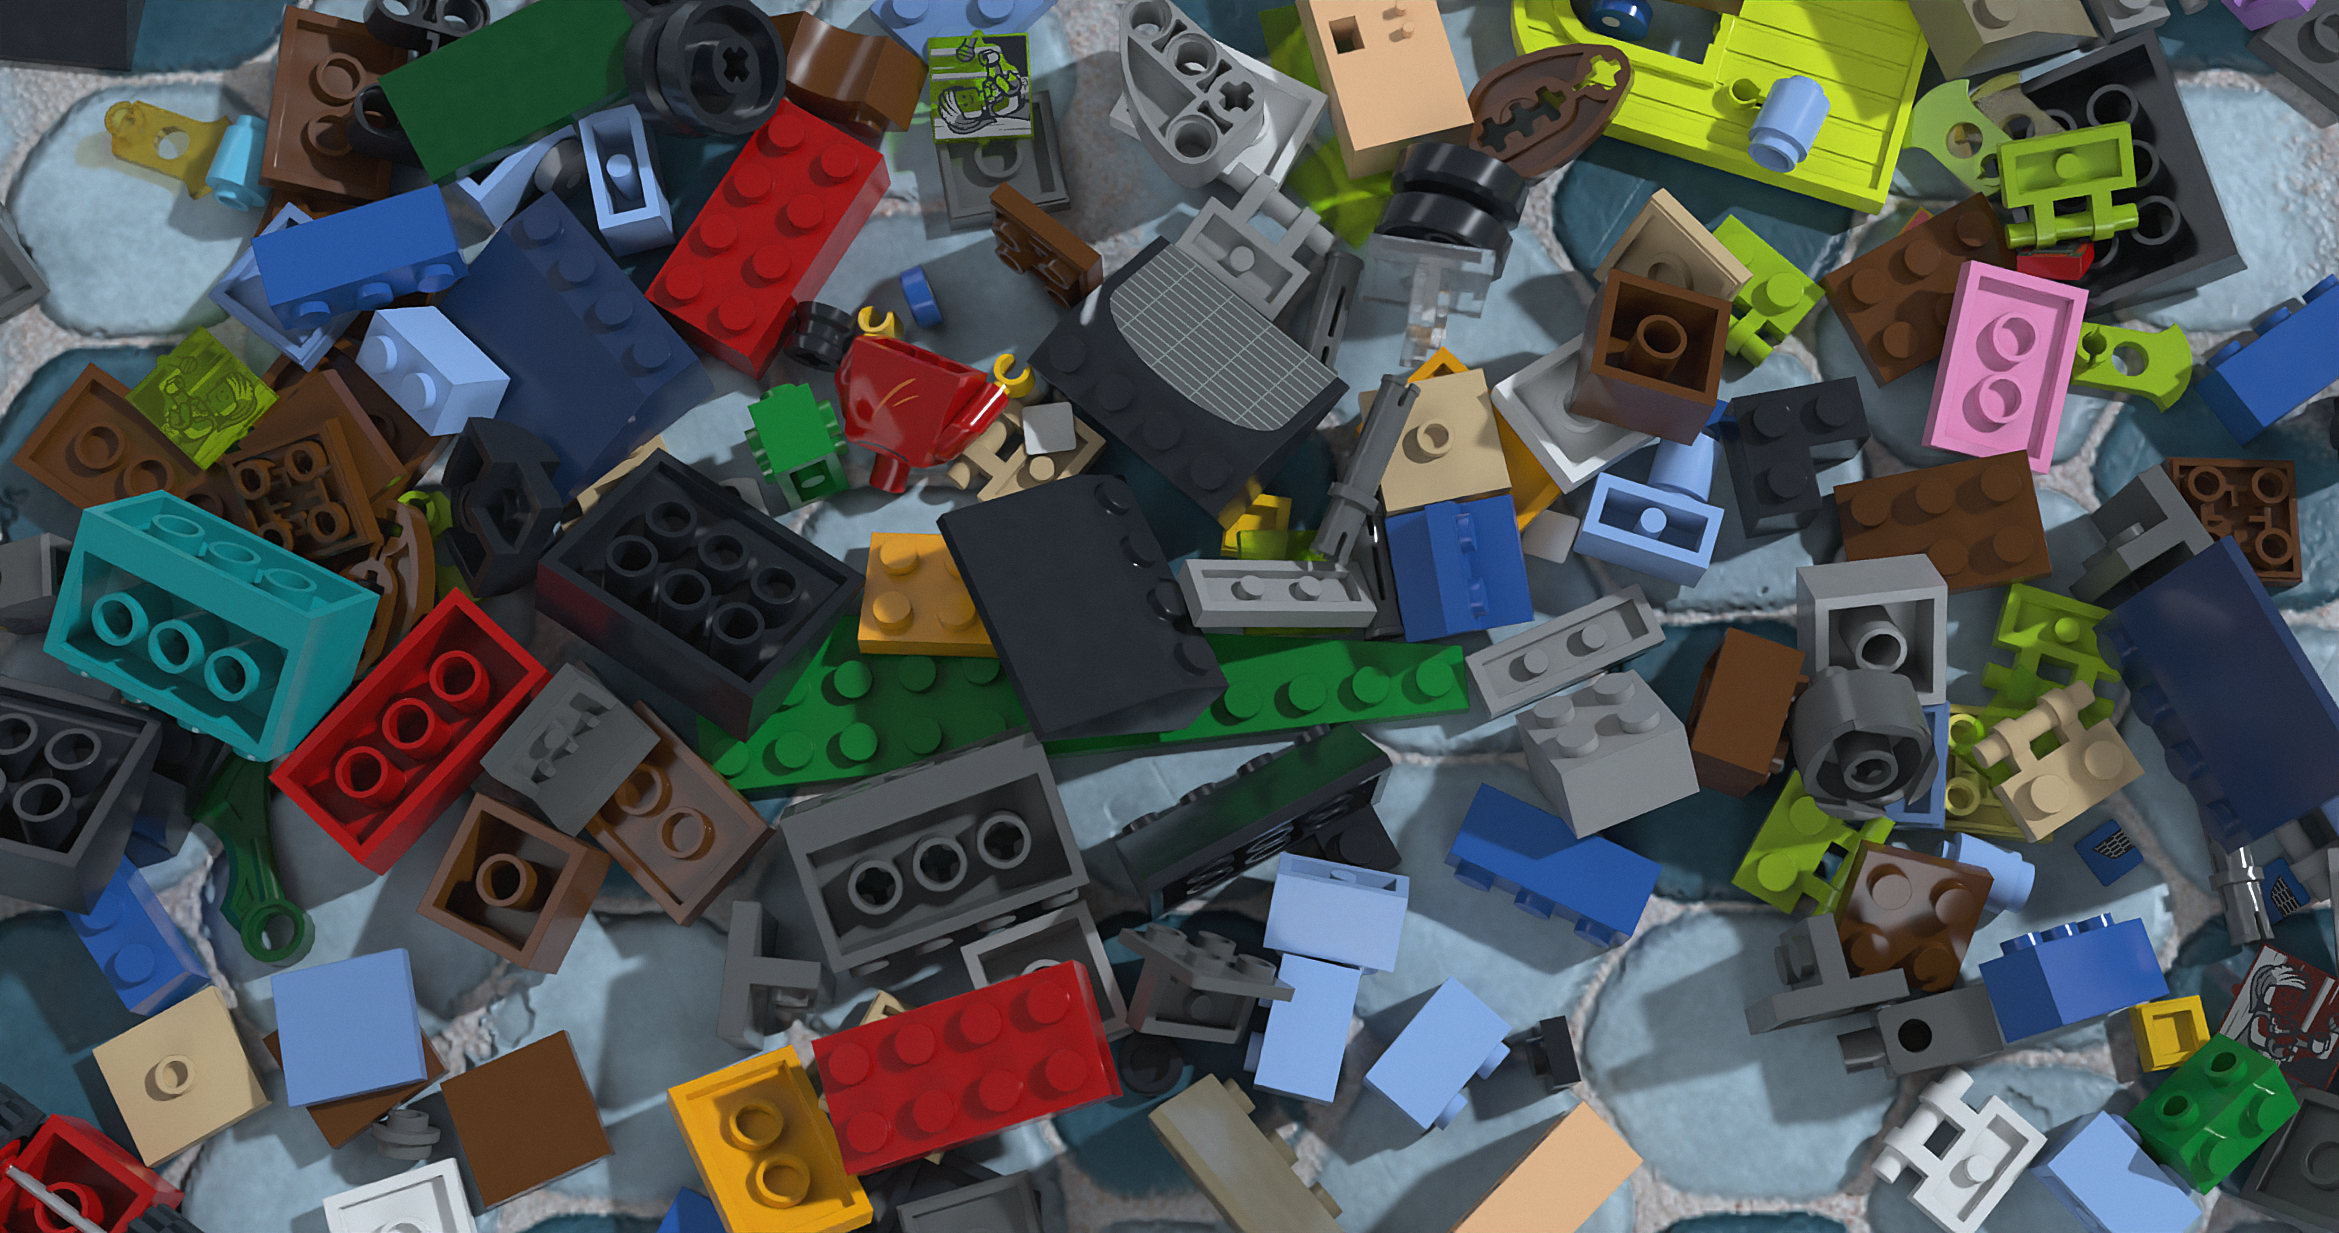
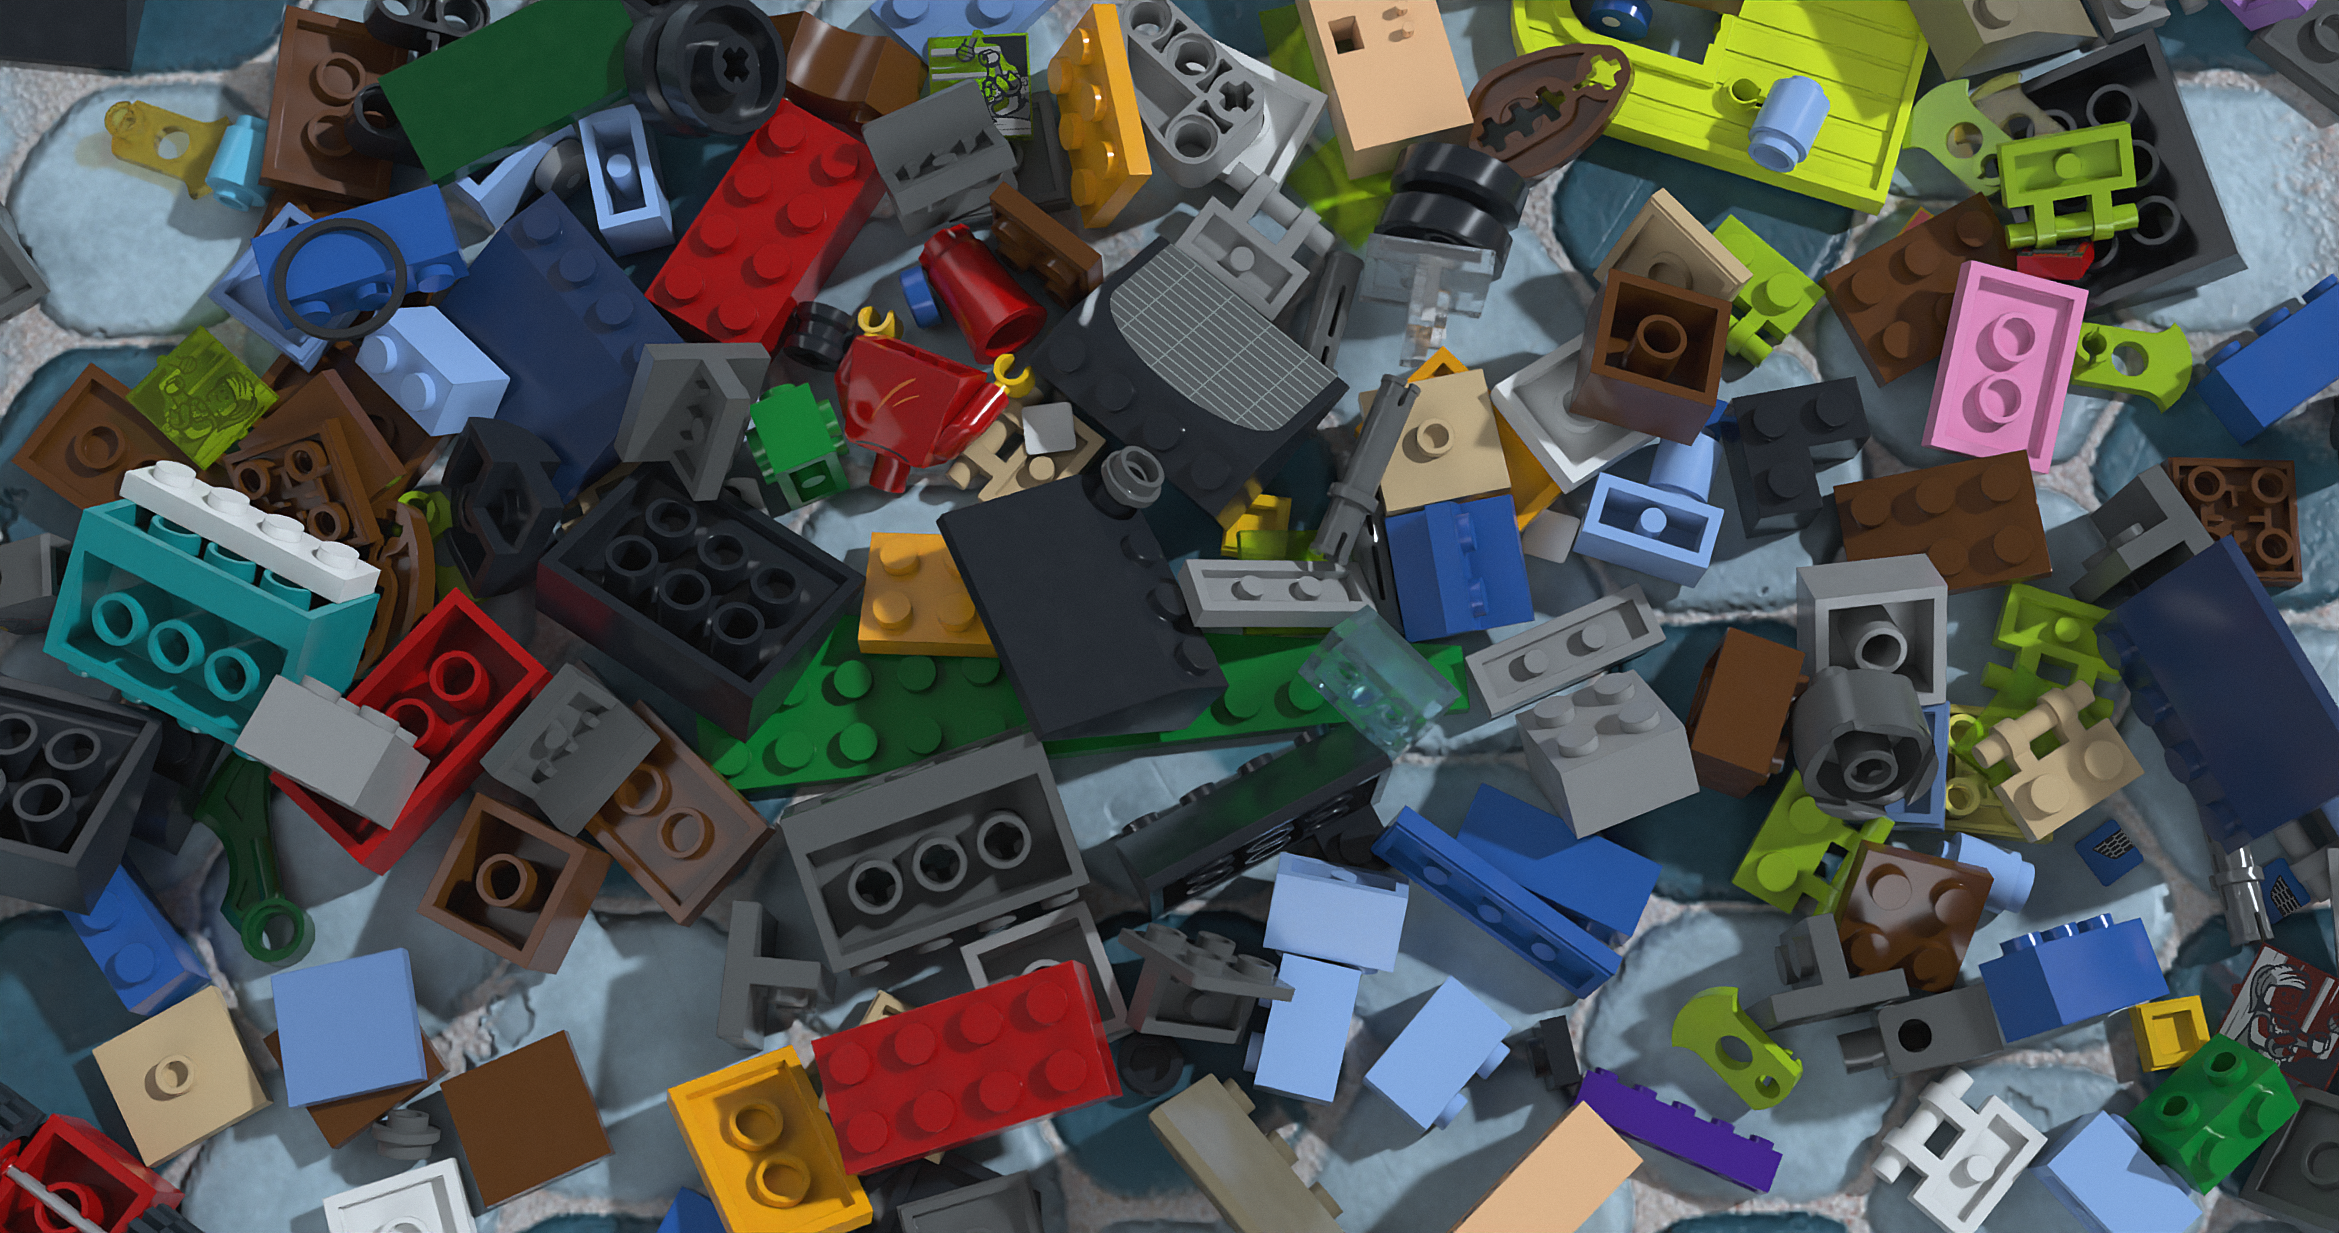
(263, 538): none -> white plate
(325, 227): none -> black piece
(335, 748): none -> light grey brick
(692, 409): none -> dark grey bracket
(940, 156): none -> dark grey bracket
(980, 294): none -> red plant
(1099, 117): none -> light orange plate
(1133, 476): none -> dark grey plate
(1379, 682): none -> clear light blue brick
(1495, 903): none -> blue tile
(1678, 1132): none -> dark purple piece
(1719, 1014): none -> lime piece

